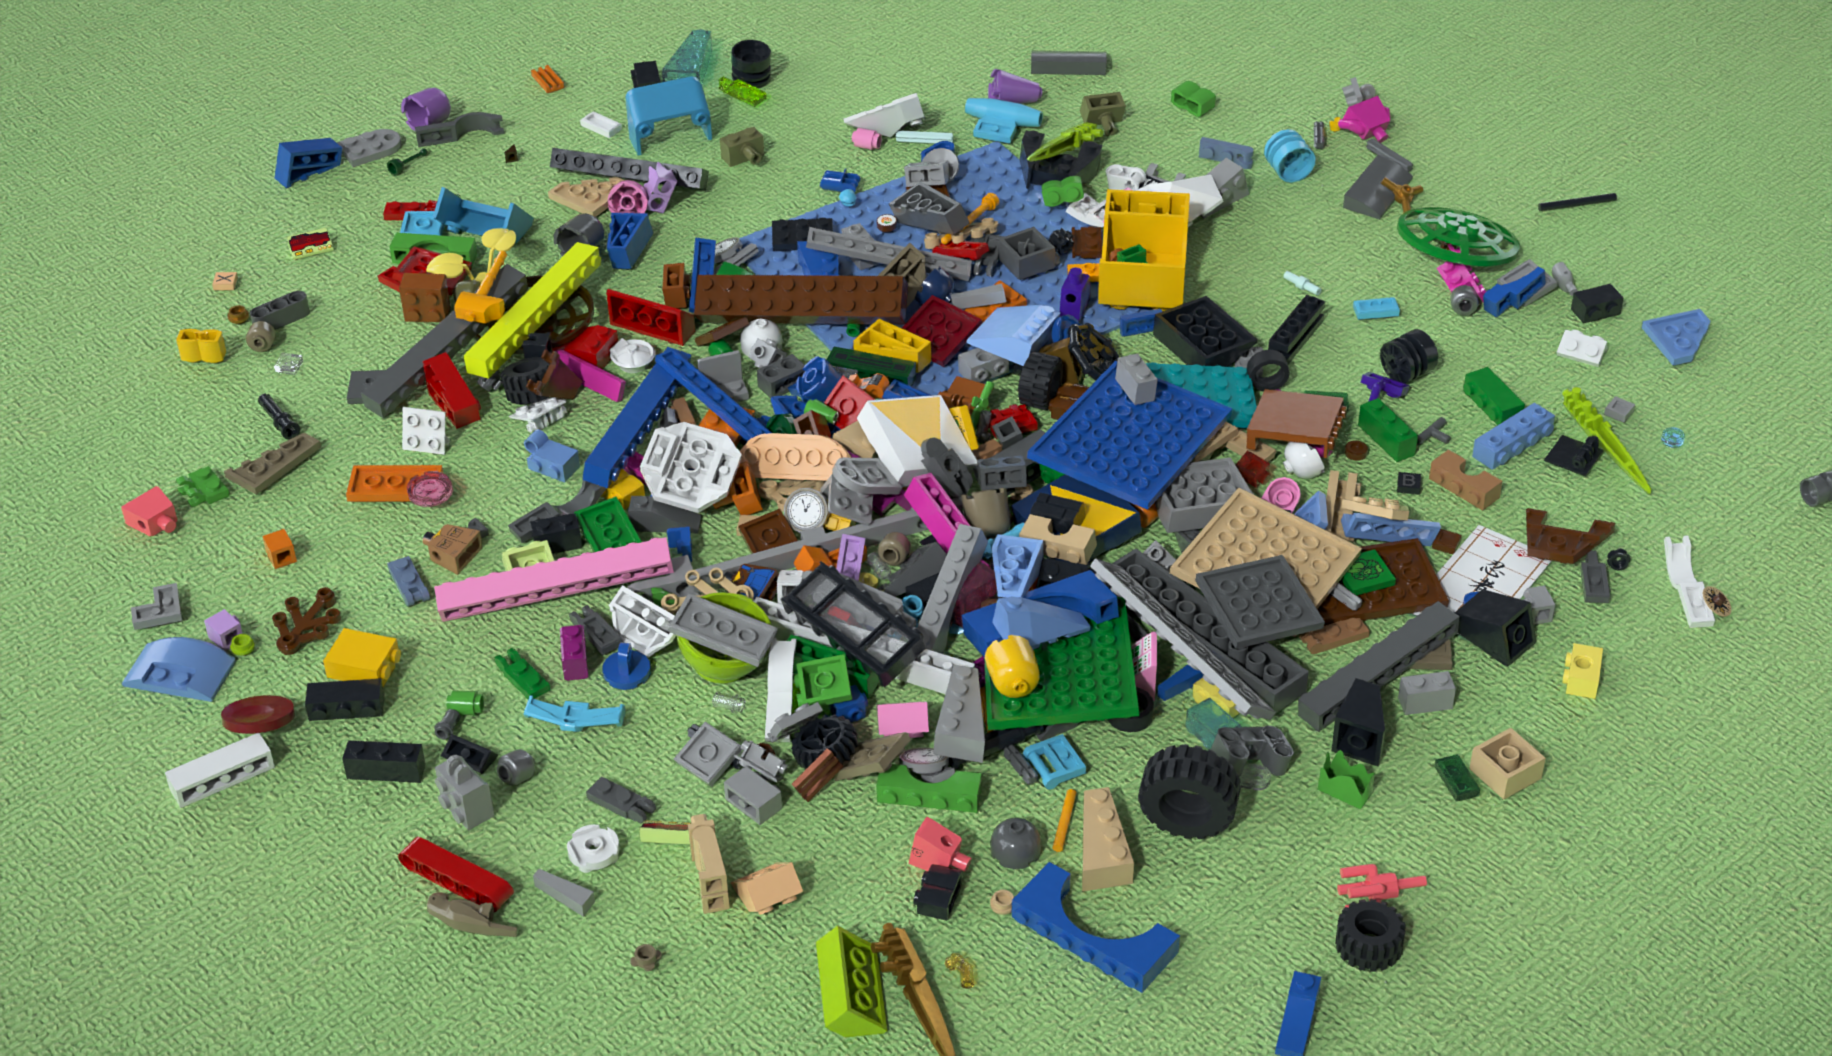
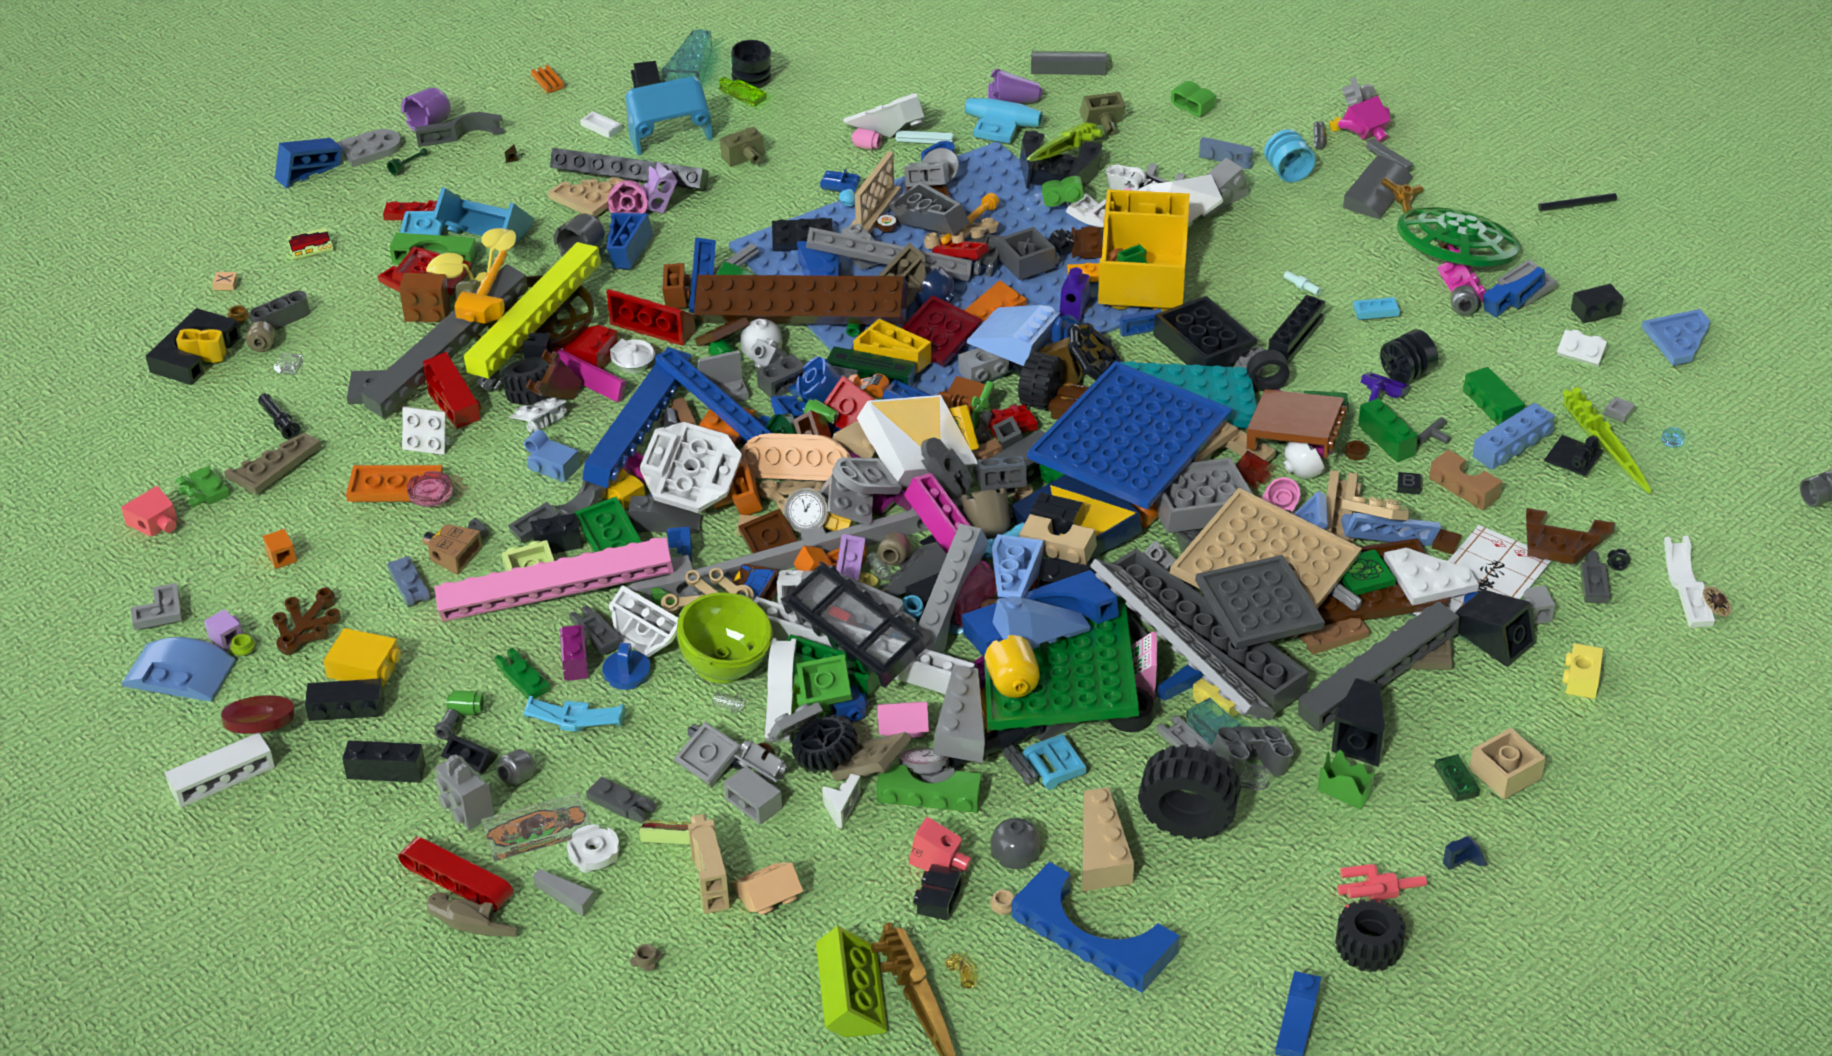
(185, 367): none -> black arch
(534, 826): none -> clear tile
(723, 630): light grey tile -> none
(727, 249): tile -> none
(817, 775): copper tile -> none
(841, 802): none -> white slope
(876, 194): none -> tan fence
(979, 297): light grey piece -> none
(1064, 820): light orange bar -> none
(1136, 379): light grey brick -> none
(1181, 734): none -> light grey hinge
(1426, 693): light grey brick -> none
(1428, 577): none -> white plate
(1462, 851): none -> dark blue plate
(1564, 278): light grey piece -> none

